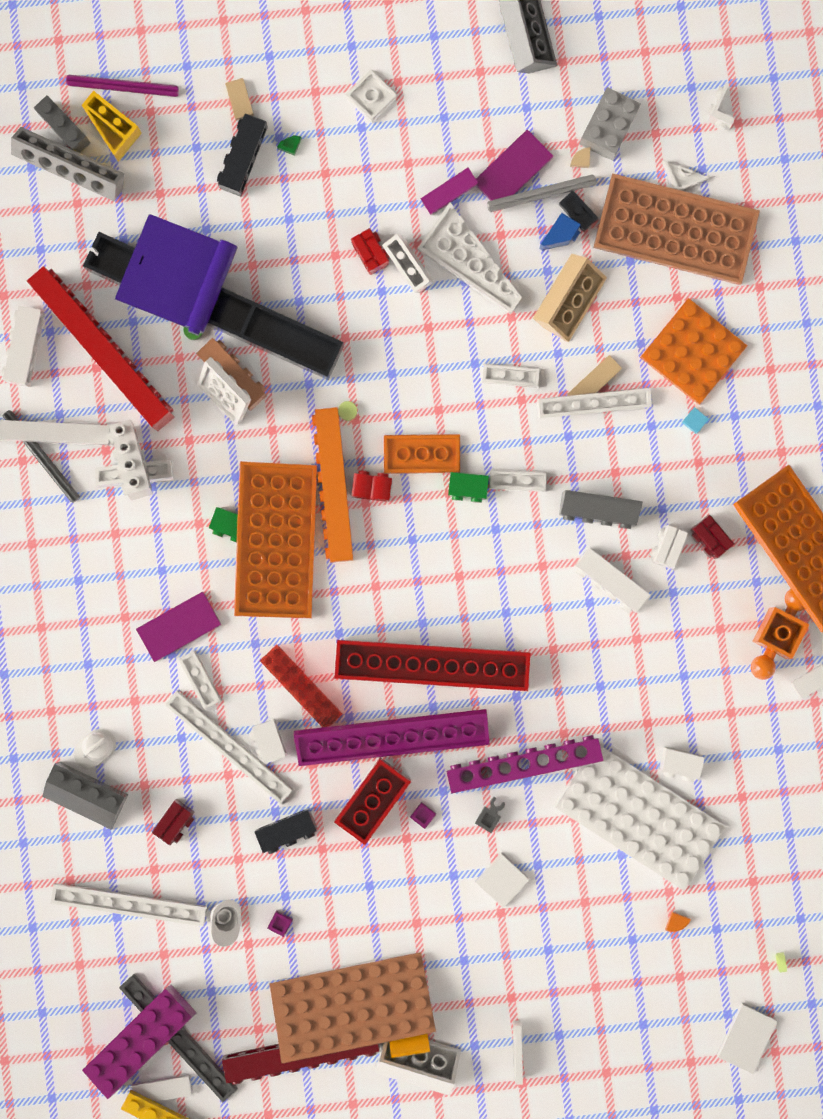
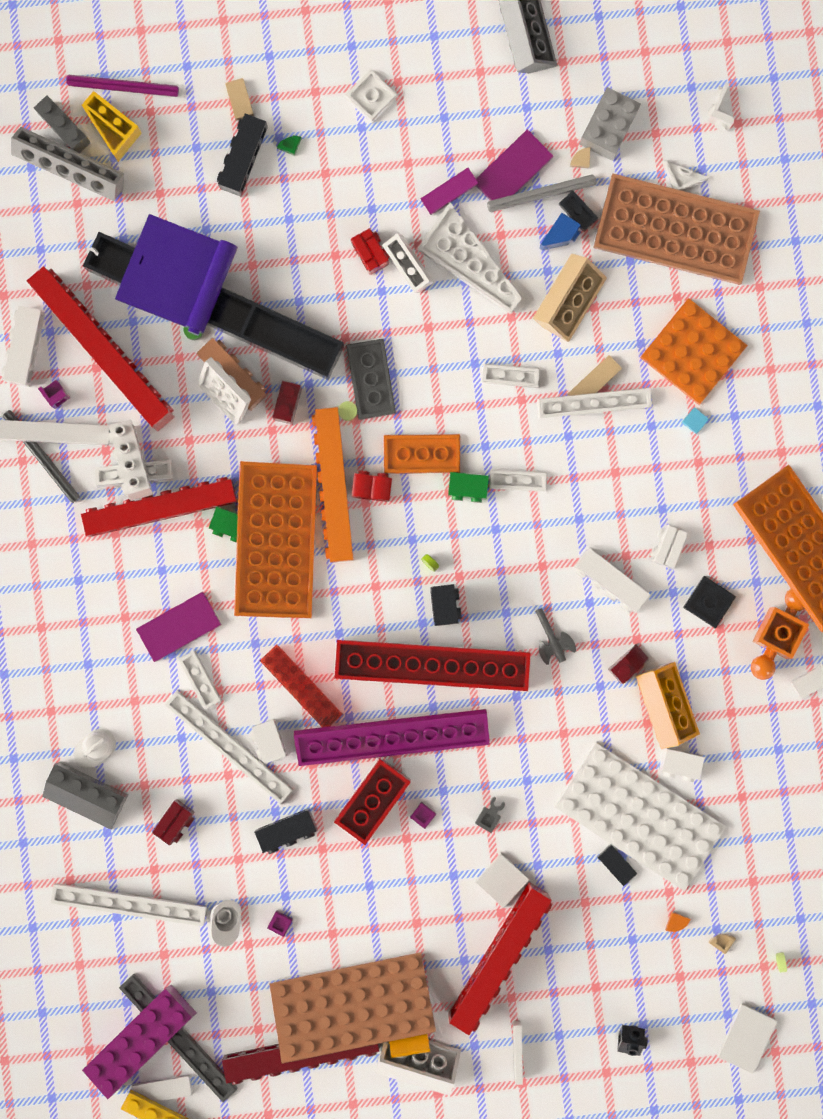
(54, 394): none -> magenta panel
(159, 508): none -> red brick
(287, 402): none -> dark red brick
(371, 379): none -> dark grey tile
(430, 562): none -> lime tile
(444, 605): none -> black brick
(458, 784): magenta brick -> none
(499, 958): none -> red brick
(555, 646): none -> dark grey piece
(600, 508): dark grey slope -> none
(617, 865): none -> black tile
(628, 664): none -> dark red slope
(631, 1040): none -> black brick
(668, 705): none -> light orange slope
(709, 602): none -> black tile
(711, 537): dark red brick -> none
(722, 942): none -> tan tile

